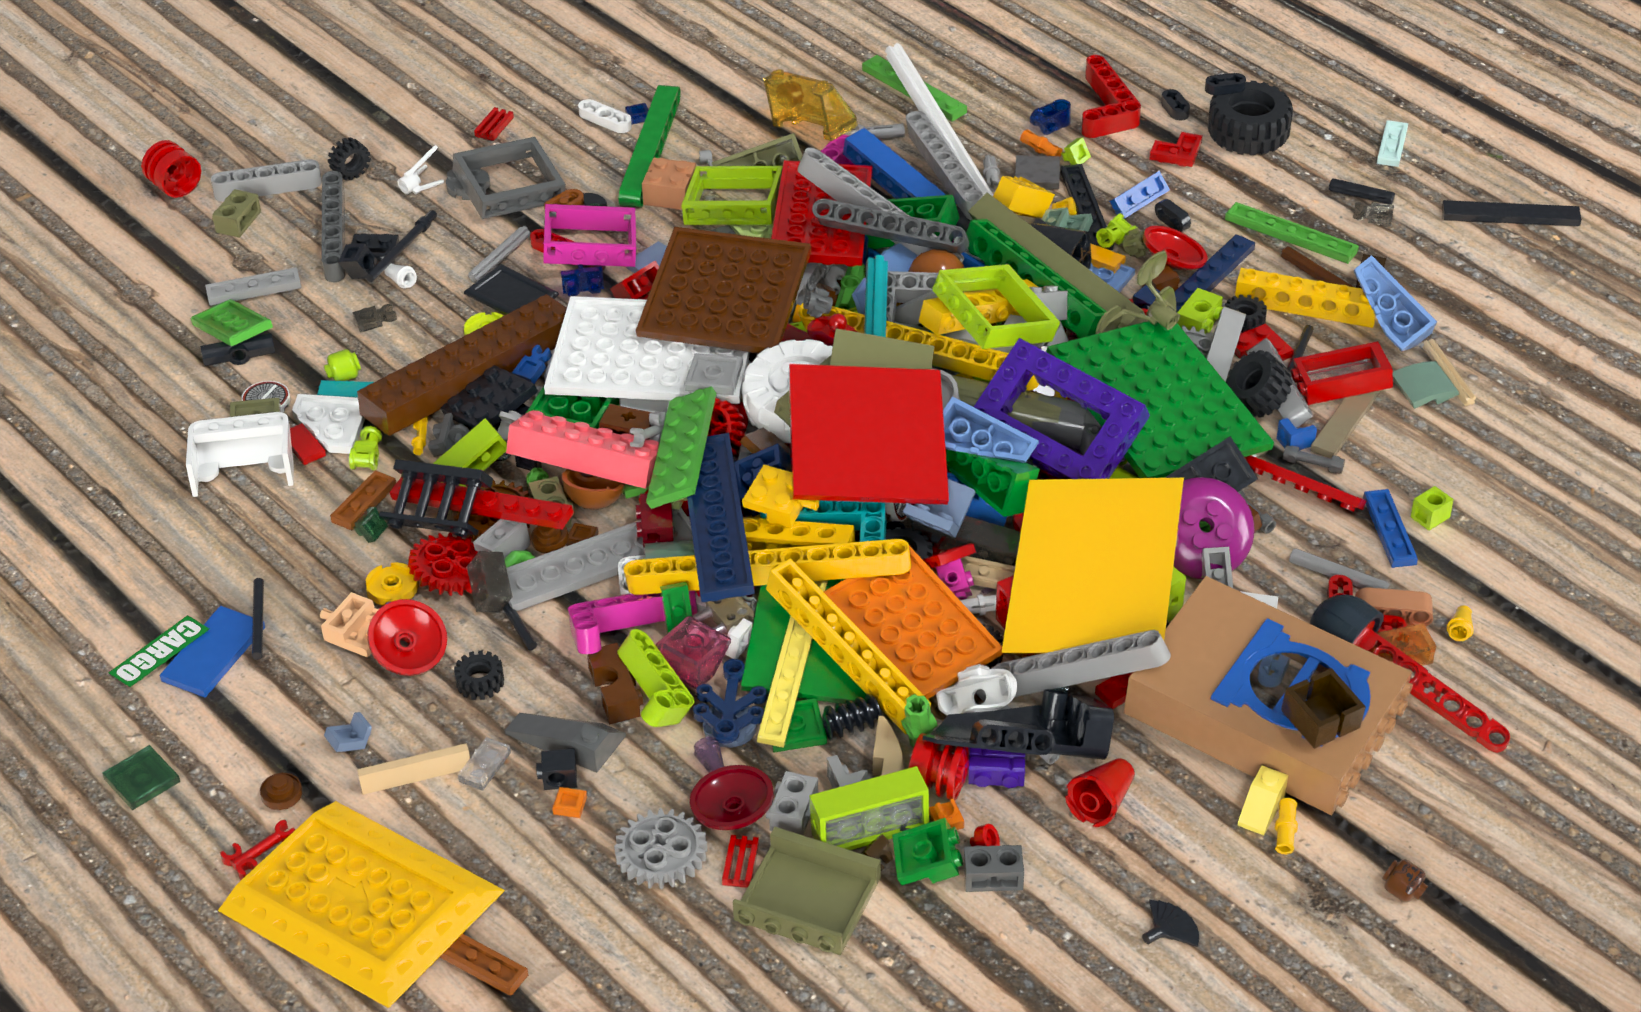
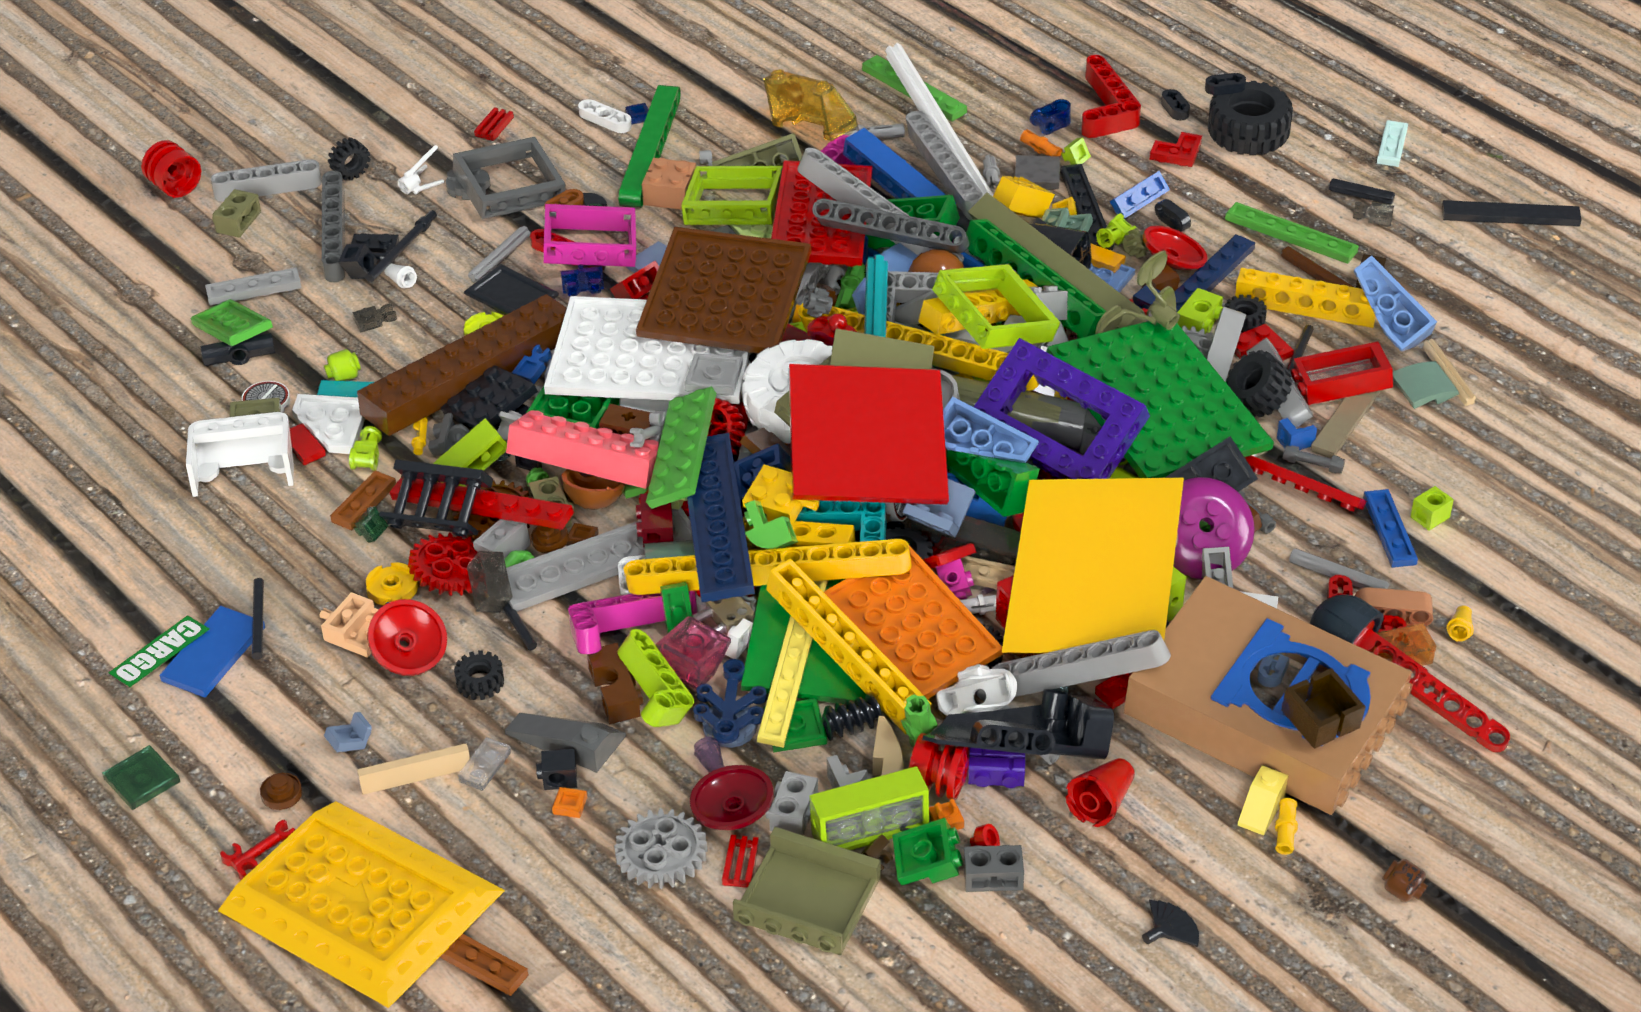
(767, 534): none -> bright green brick

